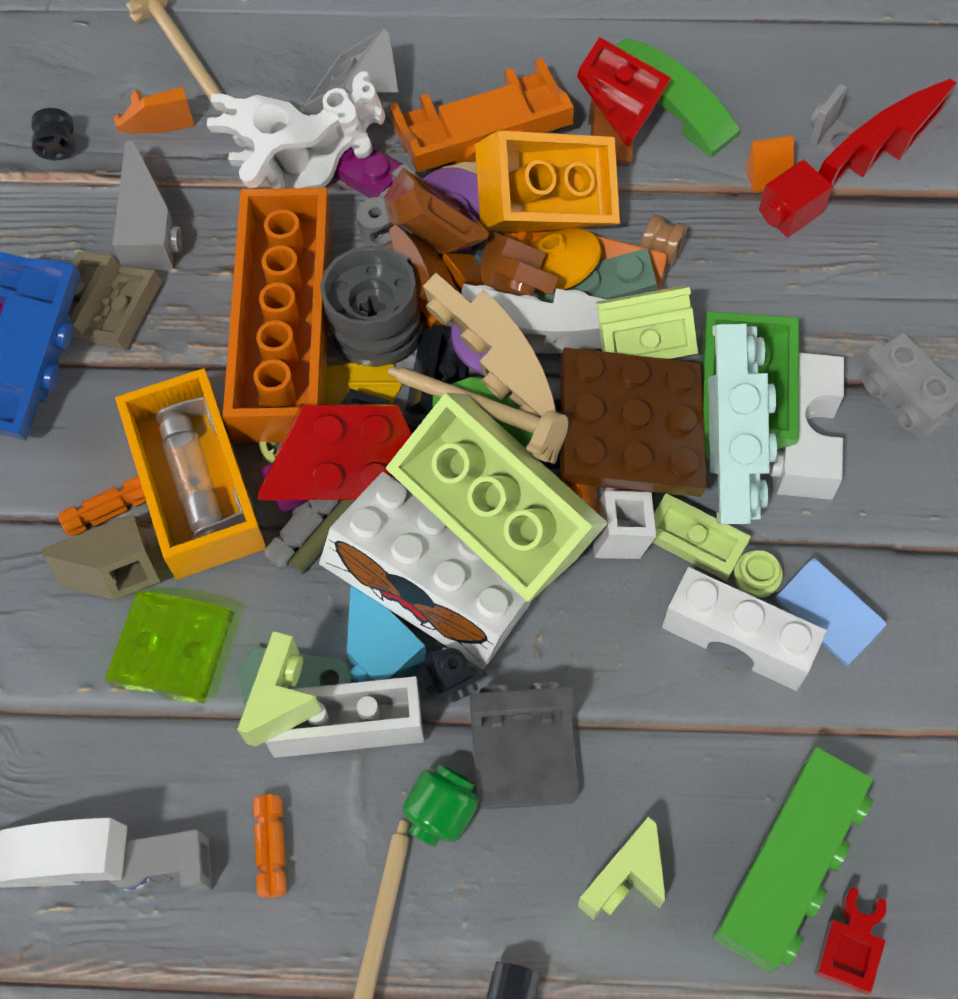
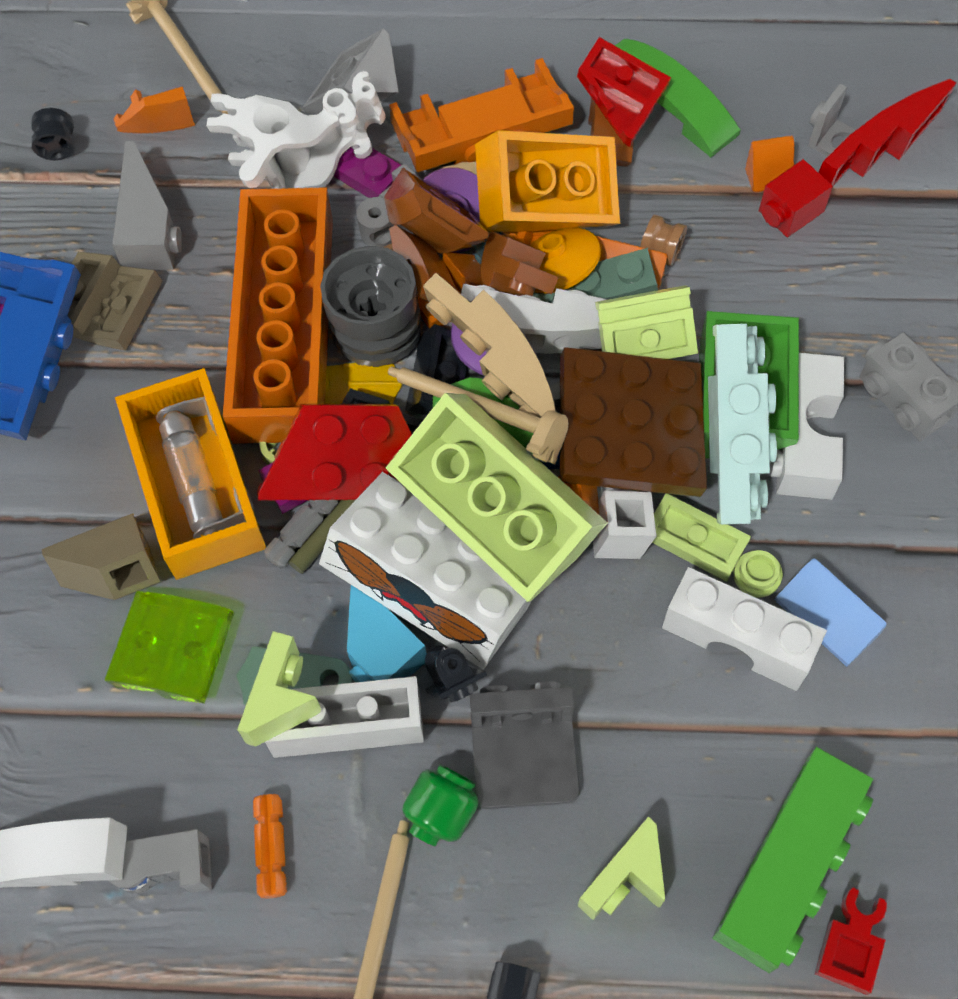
(102, 507): orange axle -> none

